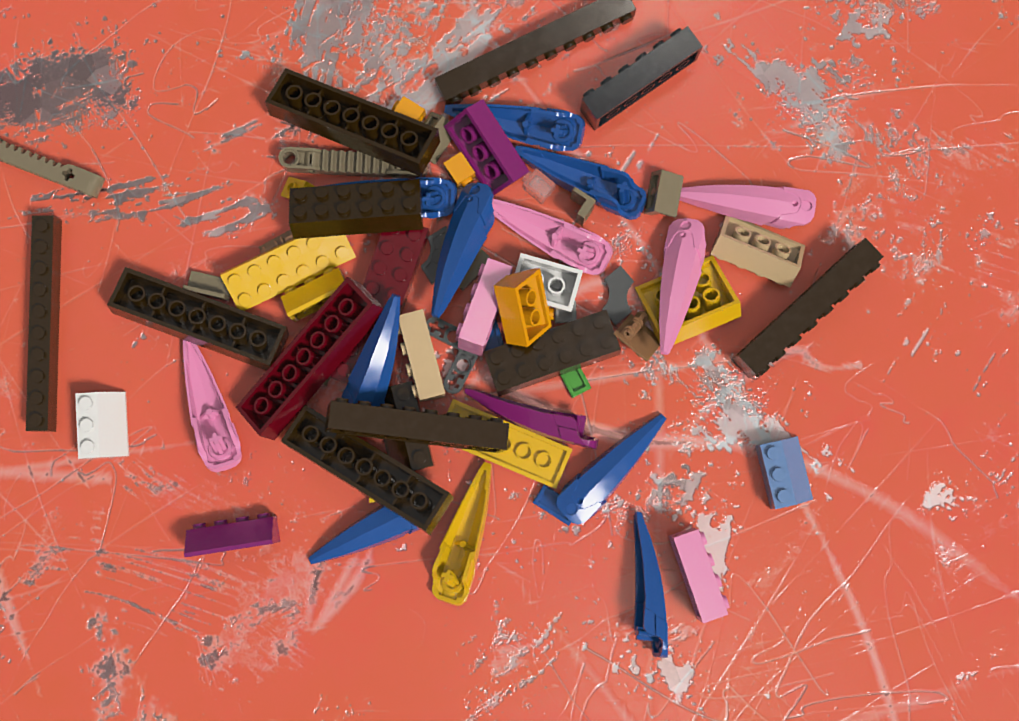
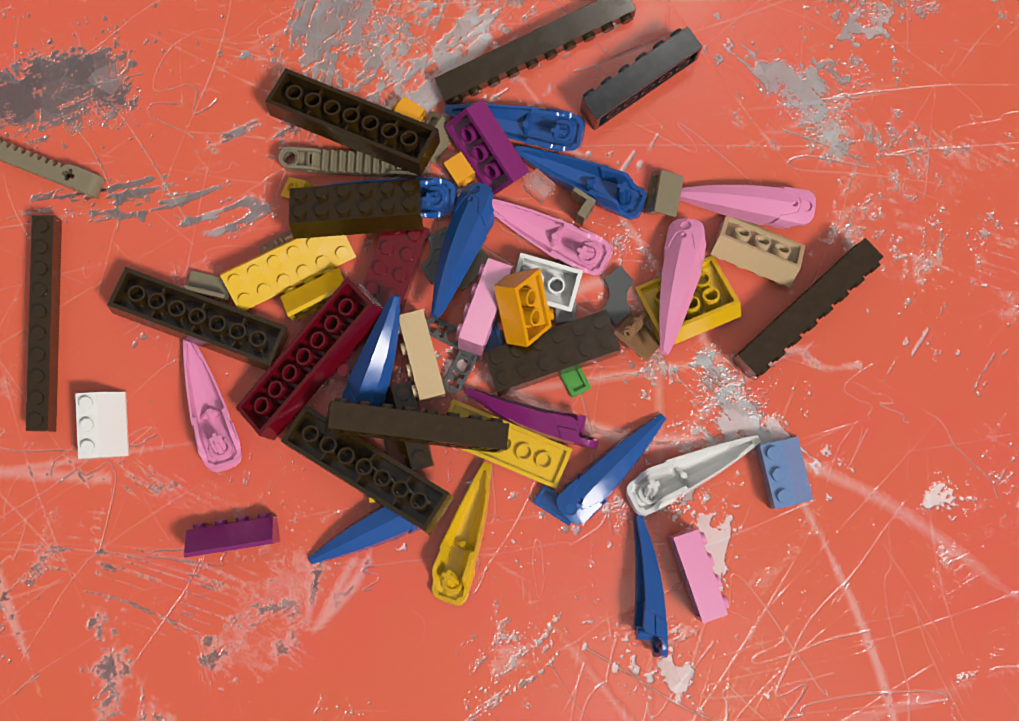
(678, 476): none -> white piece

